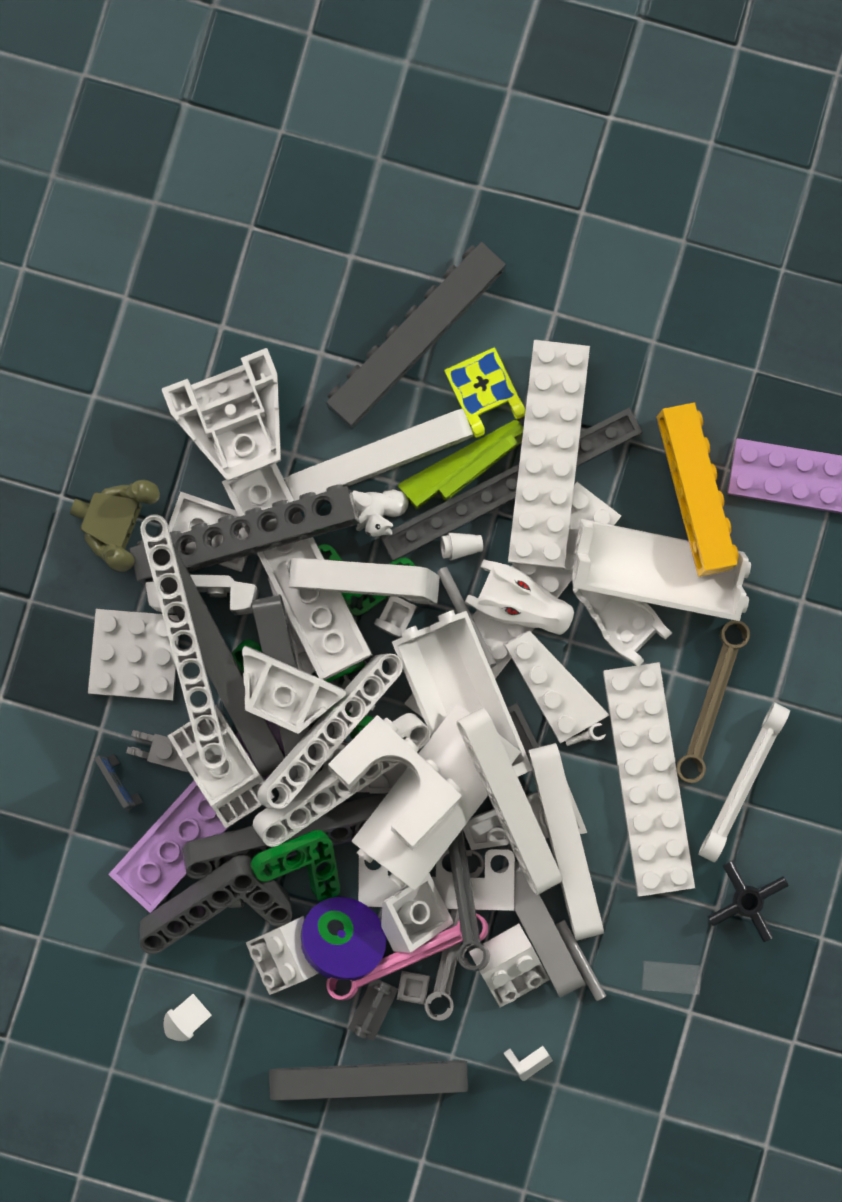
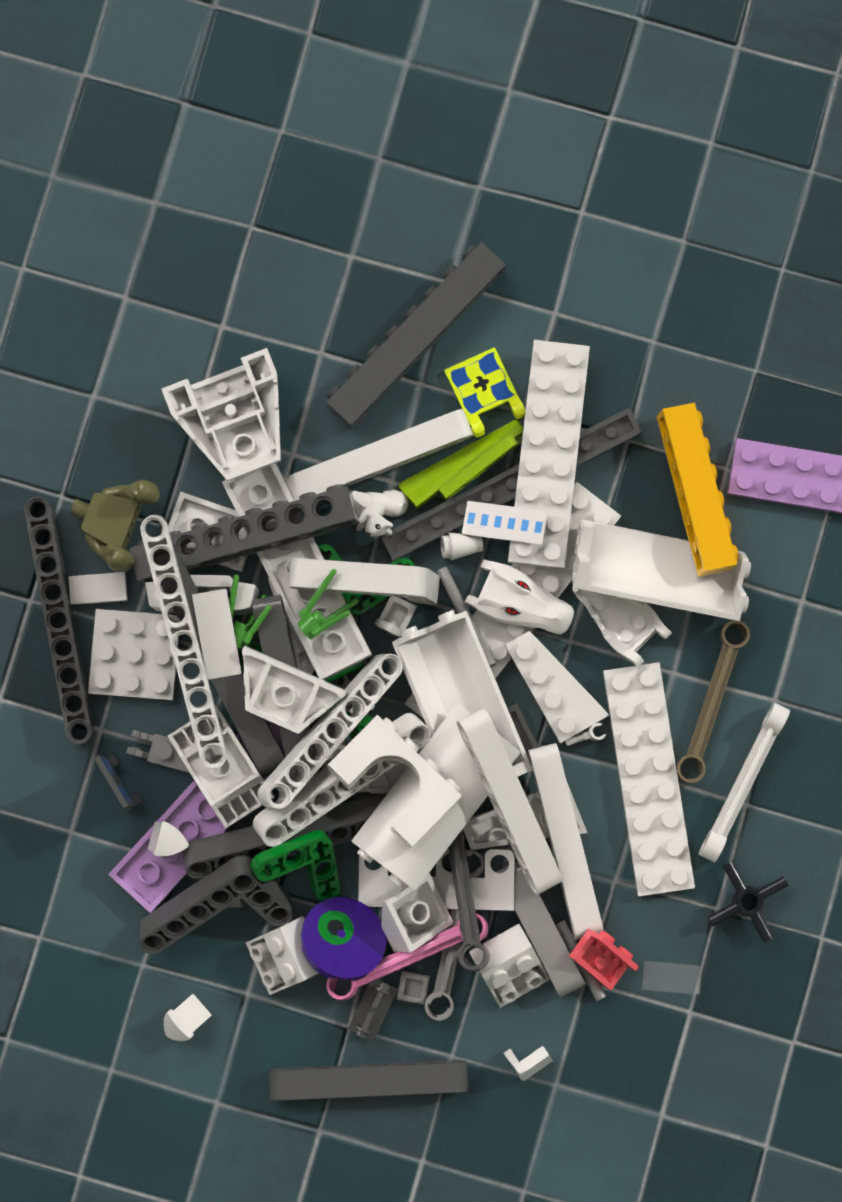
(51, 609): none -> dark grey beam
(98, 588): none -> white tile
(166, 840): none -> white tile
(216, 634): none -> white sticker
(245, 632): none -> bright green plant
(314, 622): none -> bright green plant
(505, 522): none -> white sticker
(602, 958): none -> coral bracket

